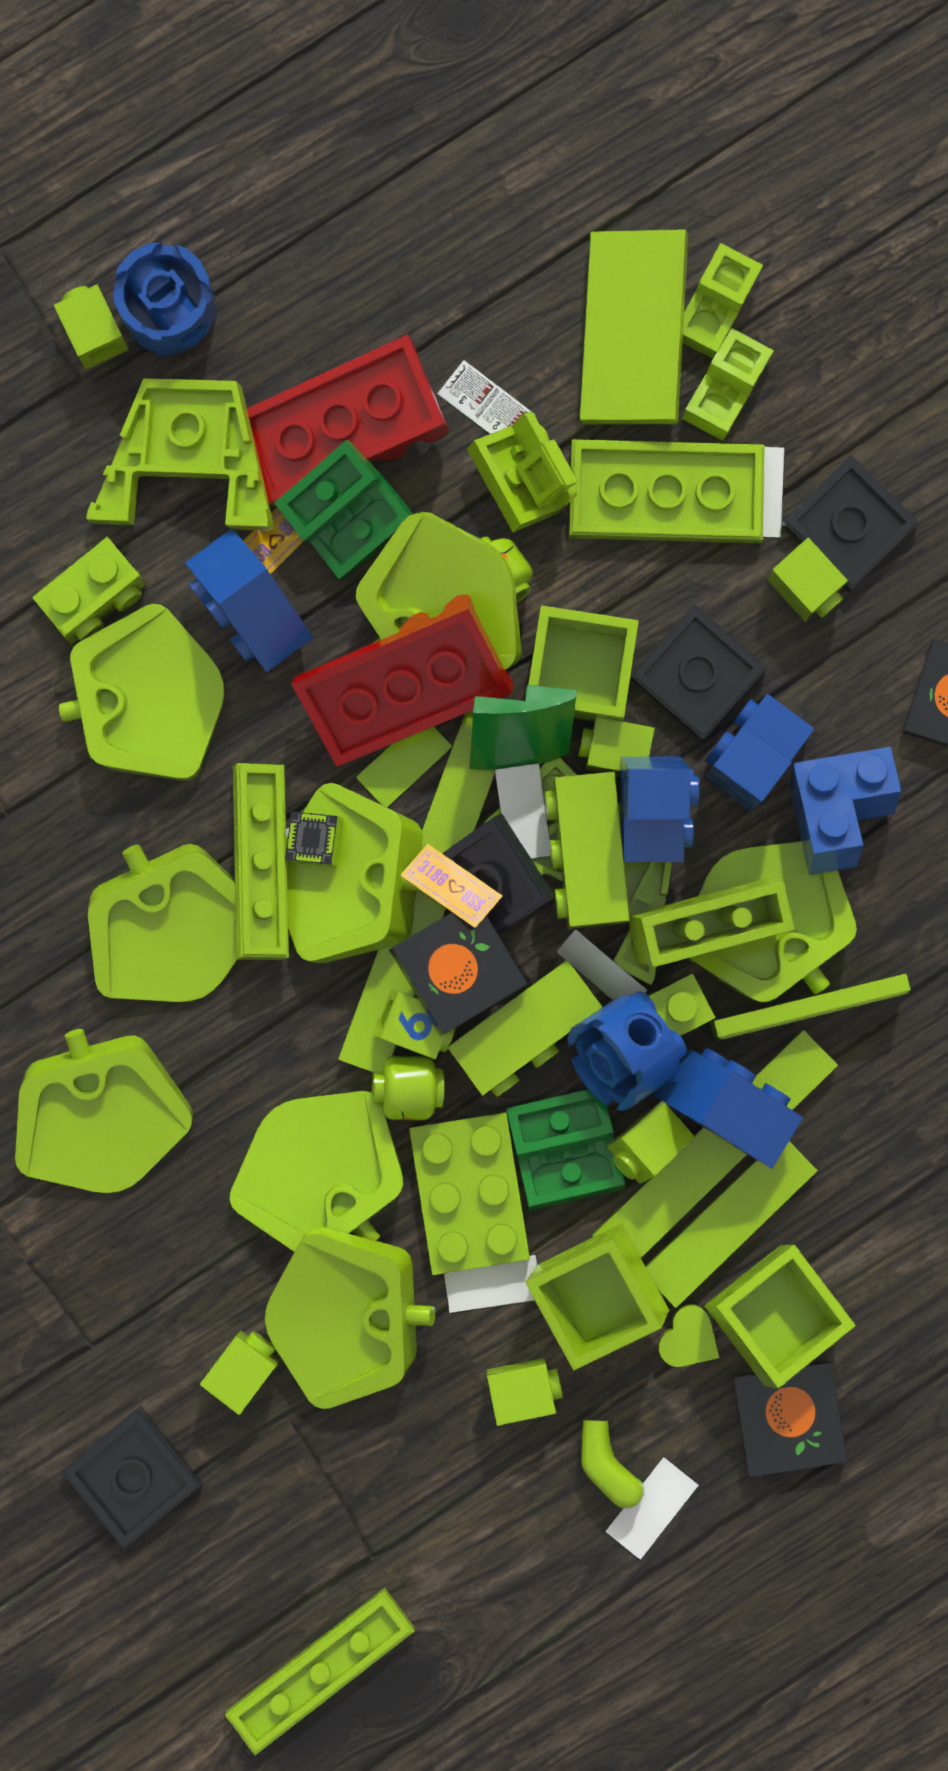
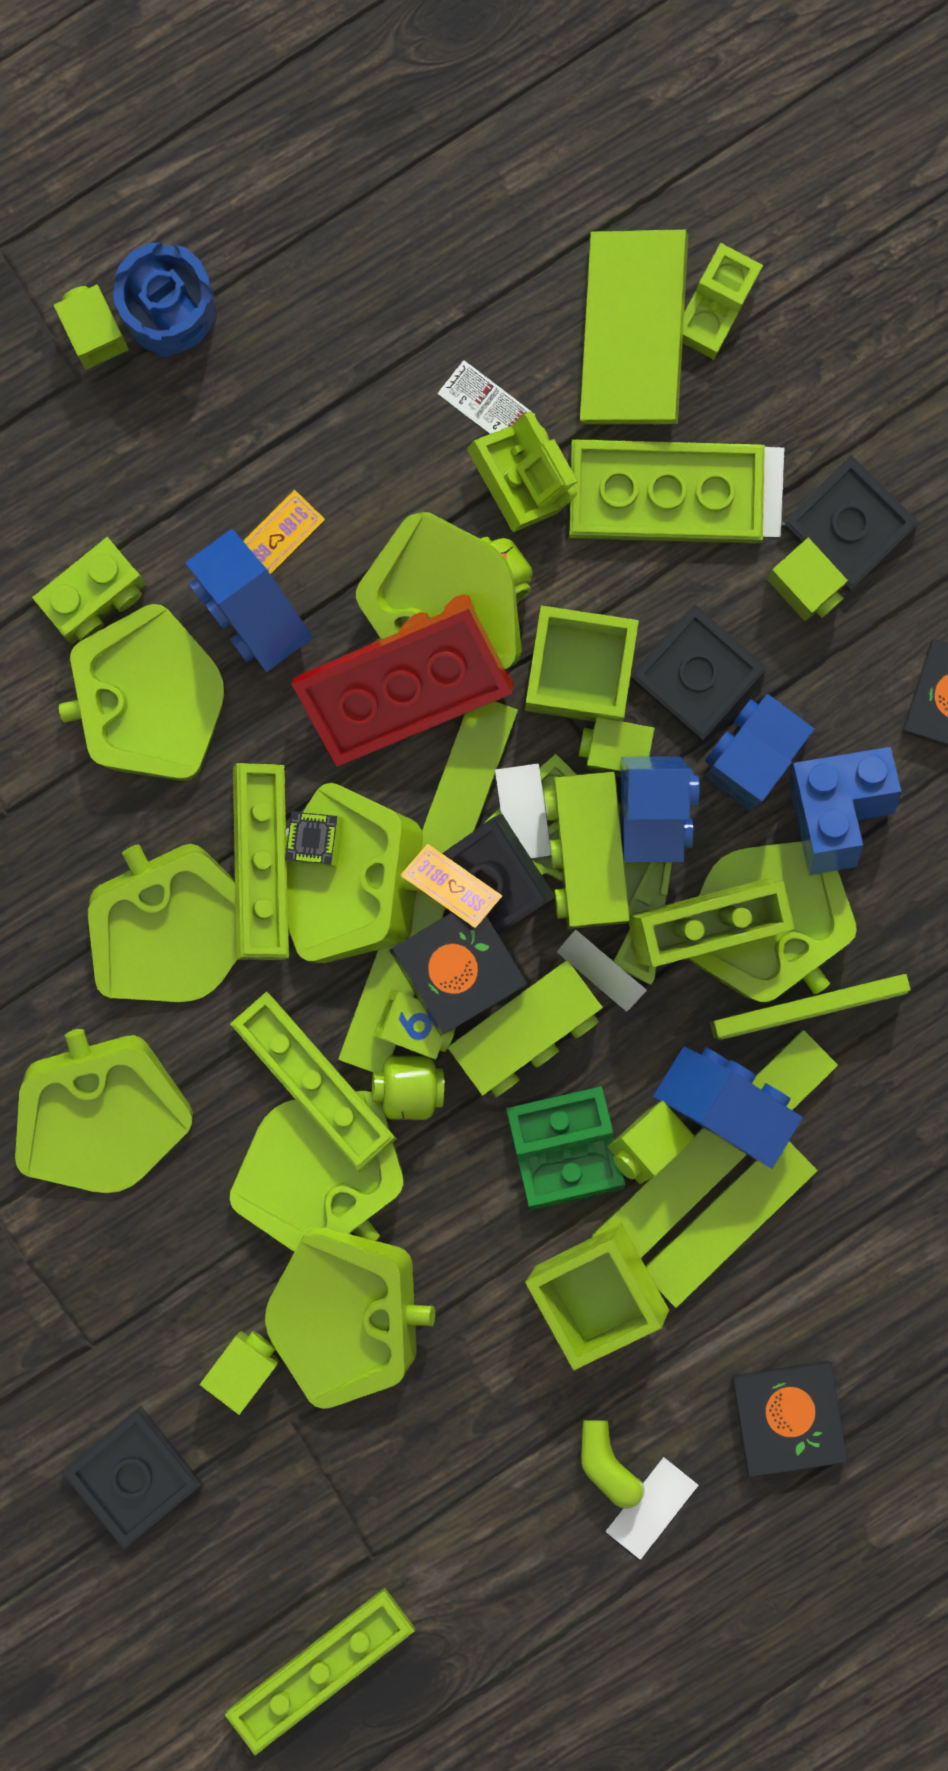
(186, 433): lime wing -> none
(313, 1081): none -> lime tile
(344, 509): green slope -> none
(372, 401): red hinge -> none
(403, 764): lime sticker -> none
(469, 1193): lime plate -> none
(489, 1285): white sticker -> none
(522, 732): green slope -> none
(523, 1391): lime brick -> none
(626, 1051): blue brick -> none
(682, 1005): lime brick -> none
(689, 1338): lime tile -> none
(727, 384): lime slope -> none
(780, 1315): lime piece -> none

